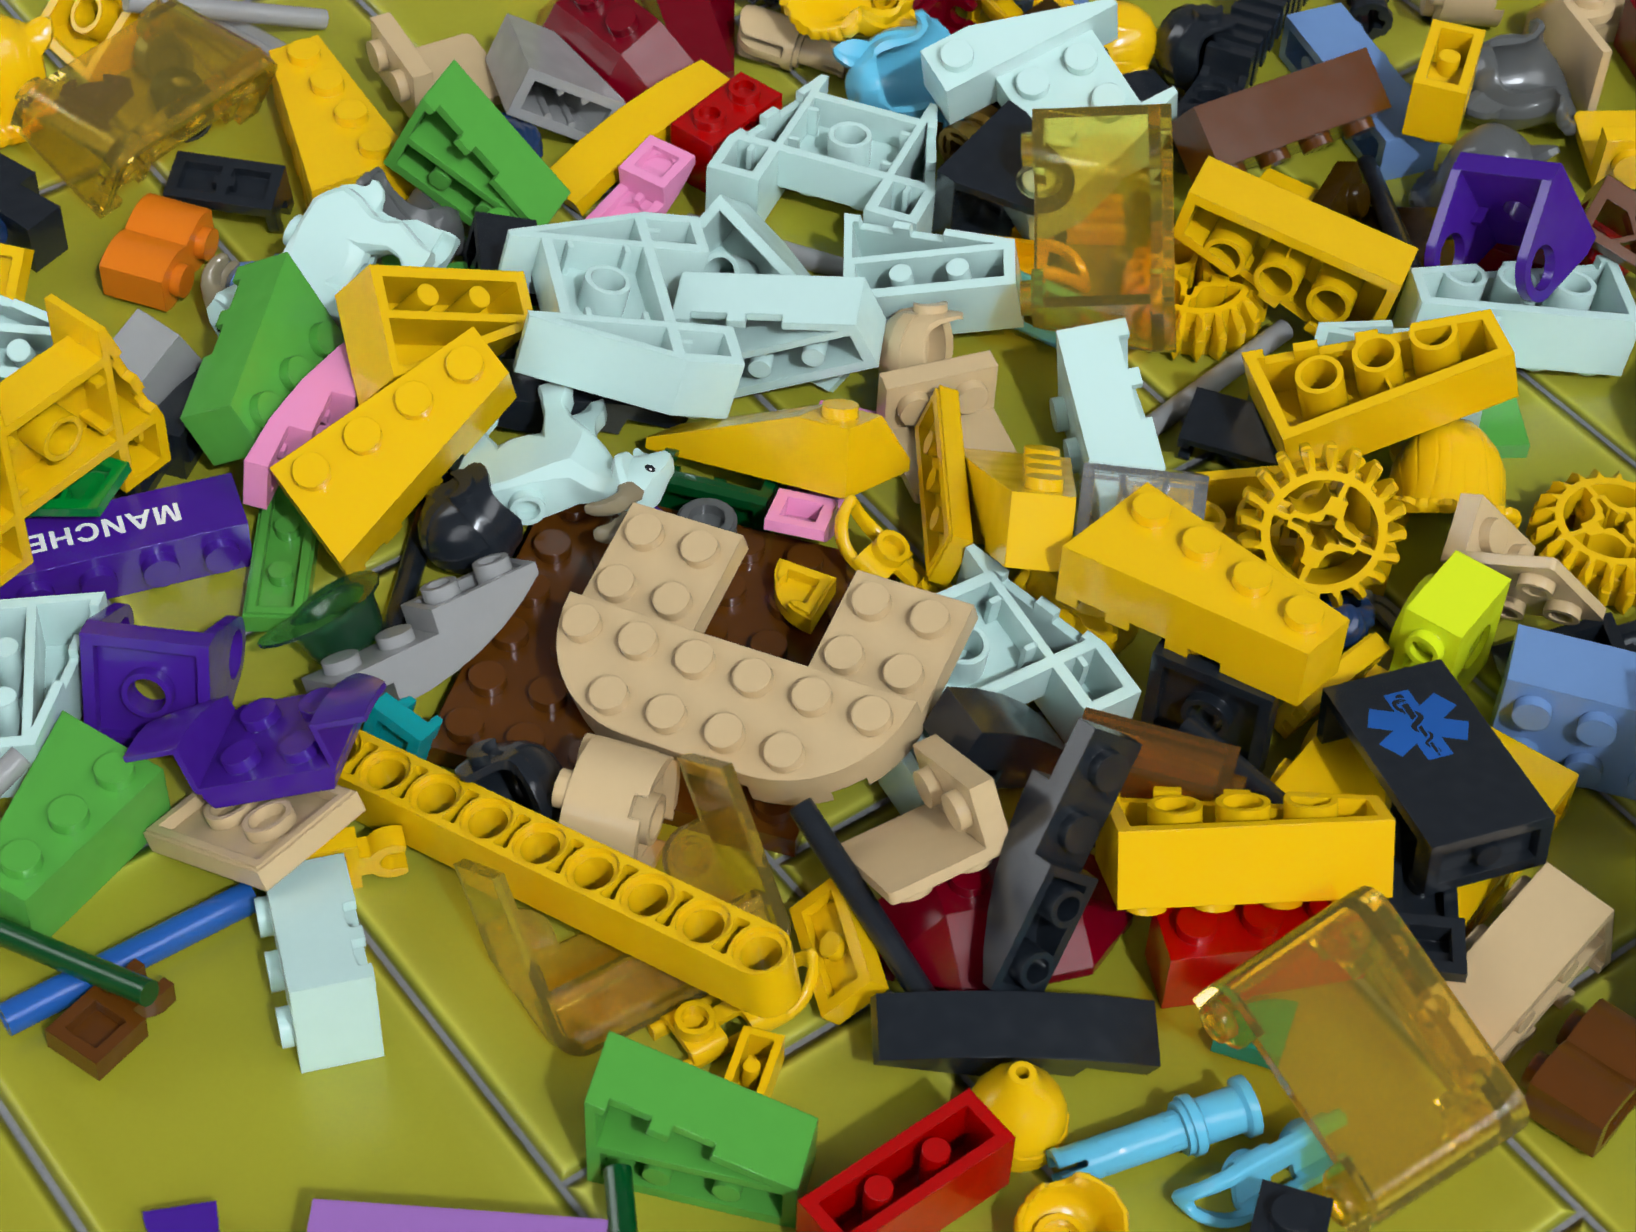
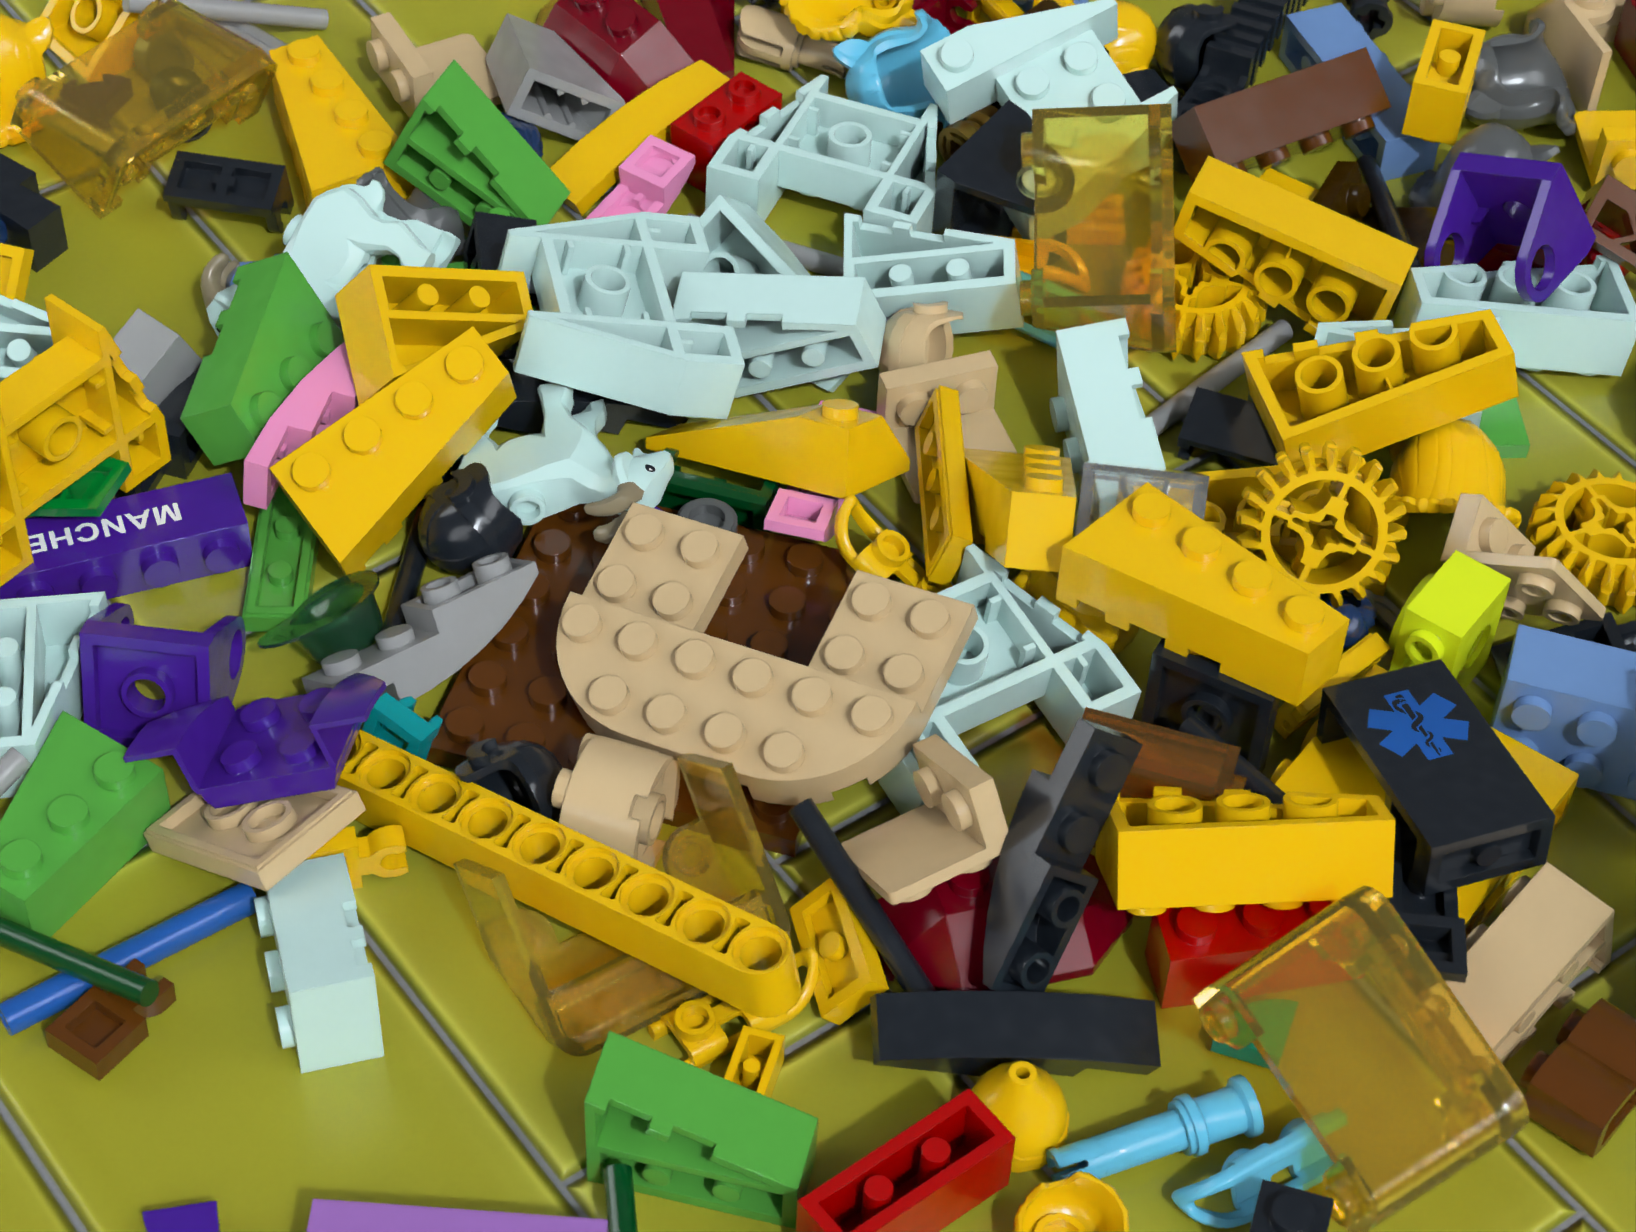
(158, 252): orange brick -> none
(802, 594): yellow tile -> none
(995, 734): black slope -> none

